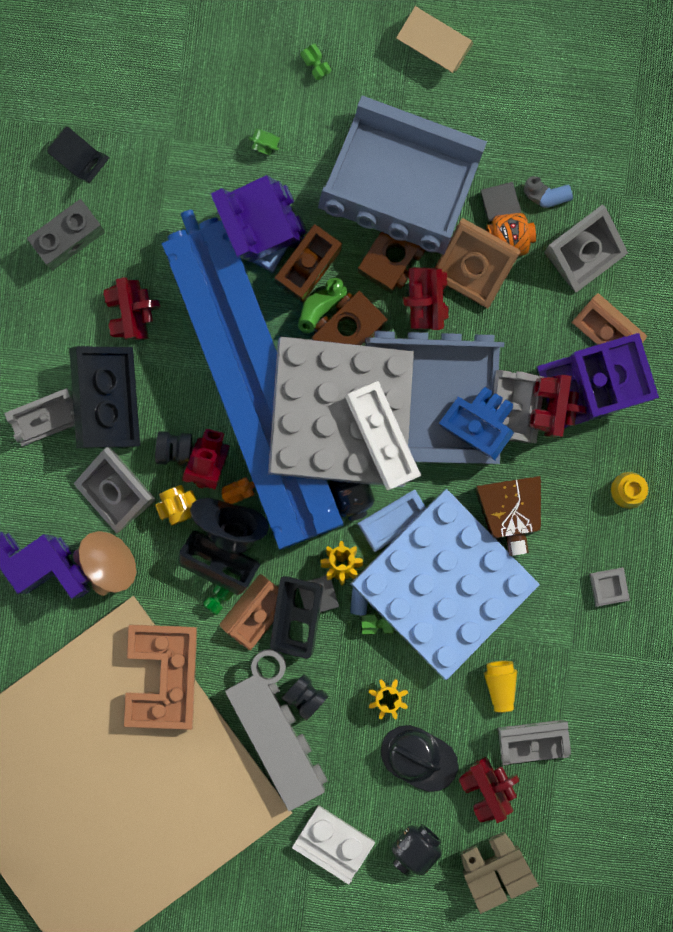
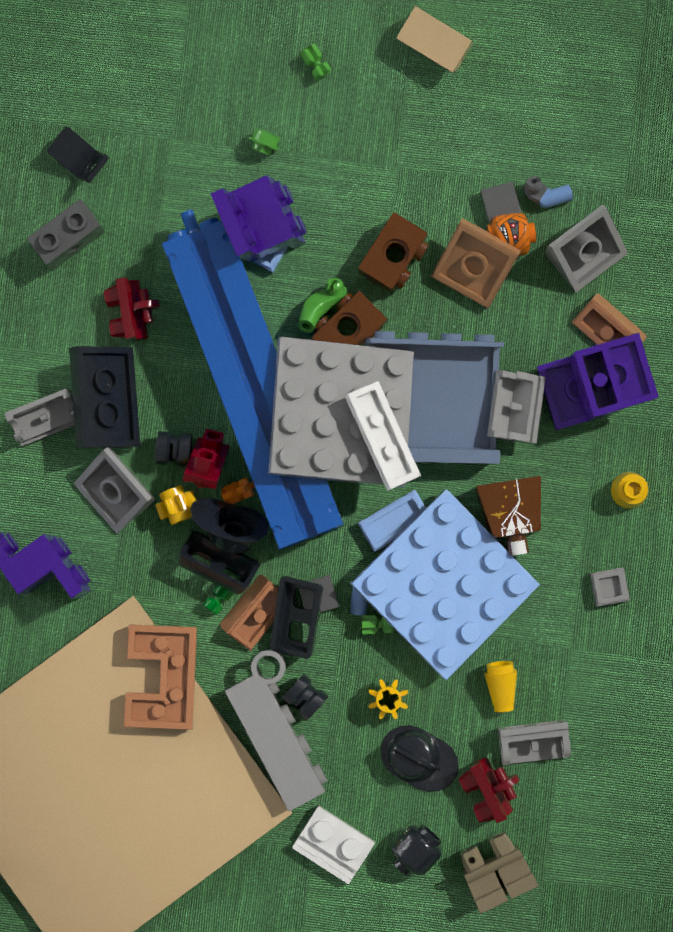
(106, 562): medium nougat dish -> none
(308, 263): reddish brown brick -> none
(341, 554): yellow gear -> none
(352, 498): black head -> none
(402, 175): sand blue panel -> none
(426, 298): dark red hips -> none
(480, 422): blue hinge -> none
(559, 406): dark red hips -> none

